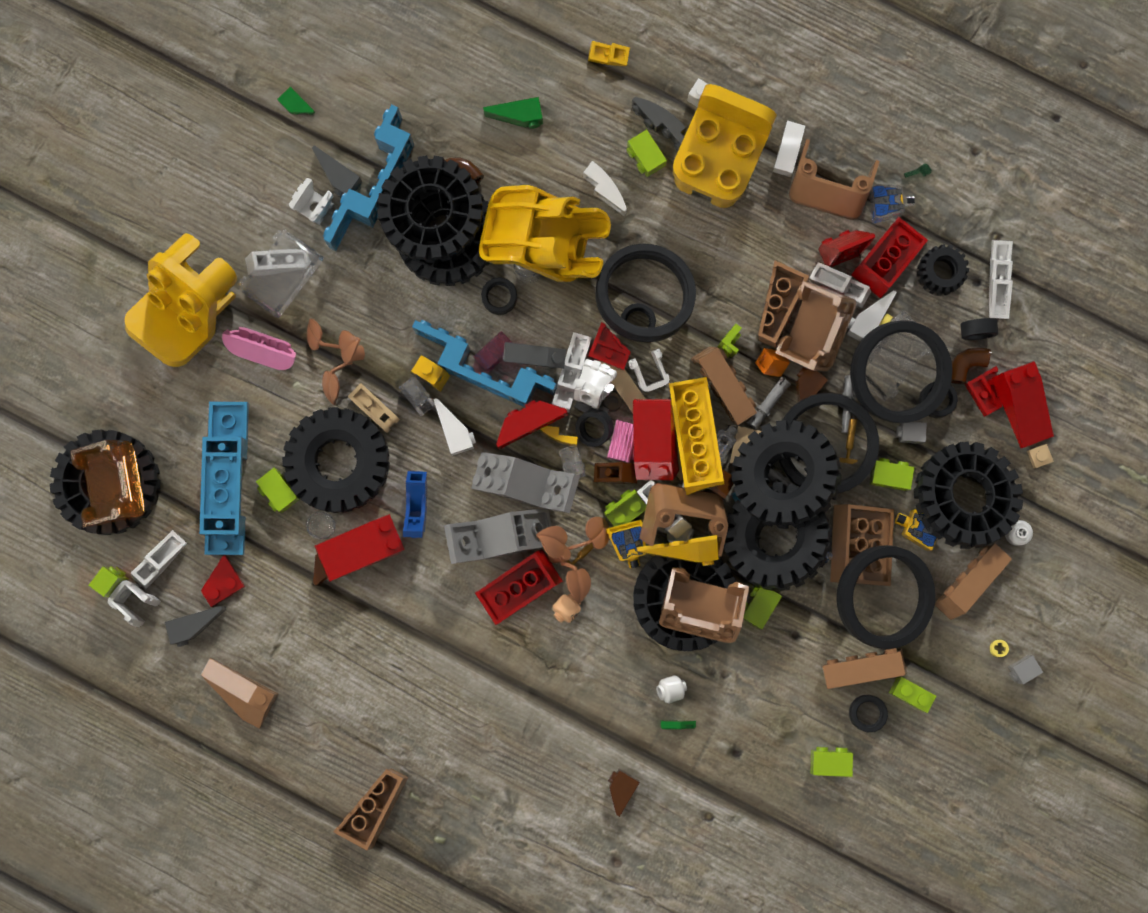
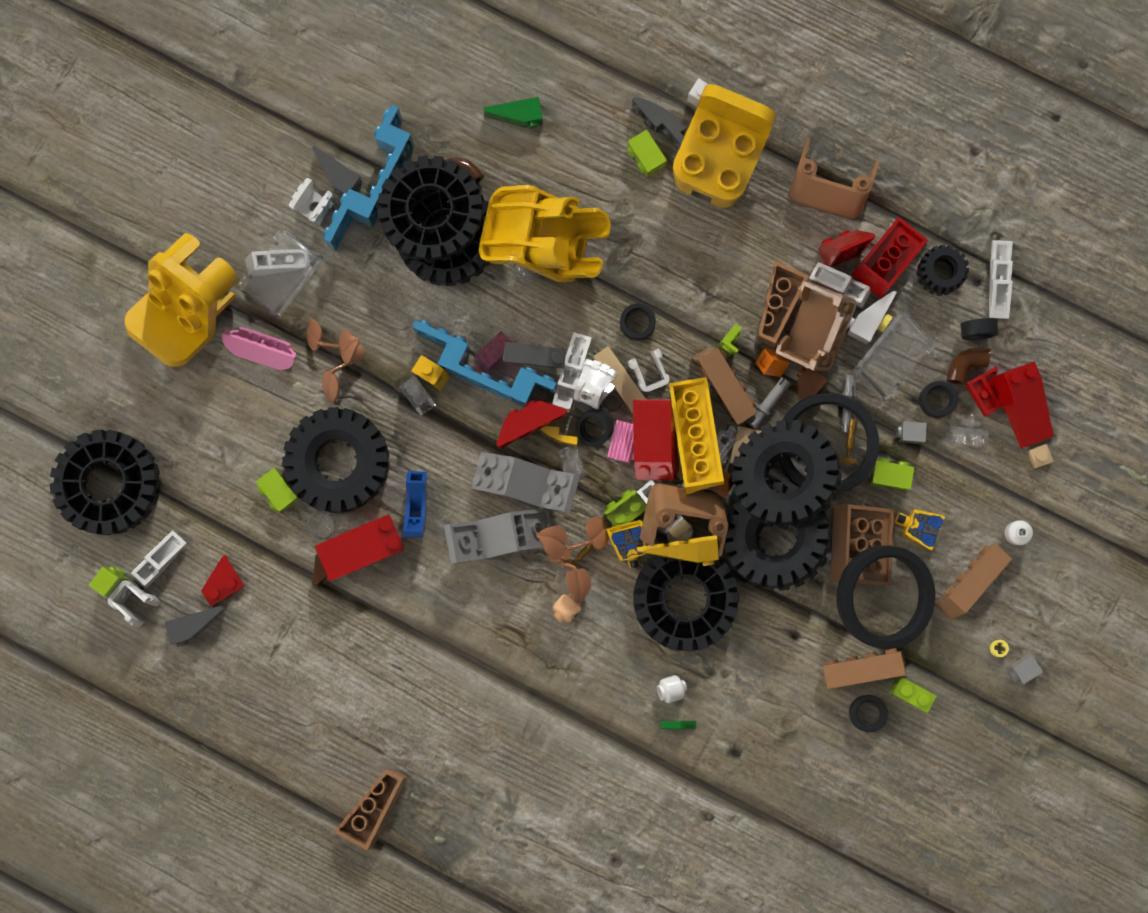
(111, 482): clear orange windscreen -> none
(222, 478): dark azure bracket -> none
(241, 693): medium nougat wedge -> none
(294, 103): green tile -> none
(373, 407): tan plate -> none
(456, 433): white slope -> none
(495, 282): black tyre -> none
(518, 586): red slope -> none
(605, 187): white slope -> none
(608, 54): yellow slope -> none
(609, 349): red wing -> none
(615, 473): reddish brown slope -> none
(621, 788): reddish brown slope -> none
(658, 254): black tyre -> none
(703, 607): medium nougat windscreen -> none
(761, 606): lime brick -> none
(789, 149): white slope -> none
(831, 762): lime brick -> none
(888, 202): torso -> none
(924, 169): clear green hand -> none
(942, 380): black tyre -> none
(942, 511): black tyre -> none
(959, 433): none -> clear hips

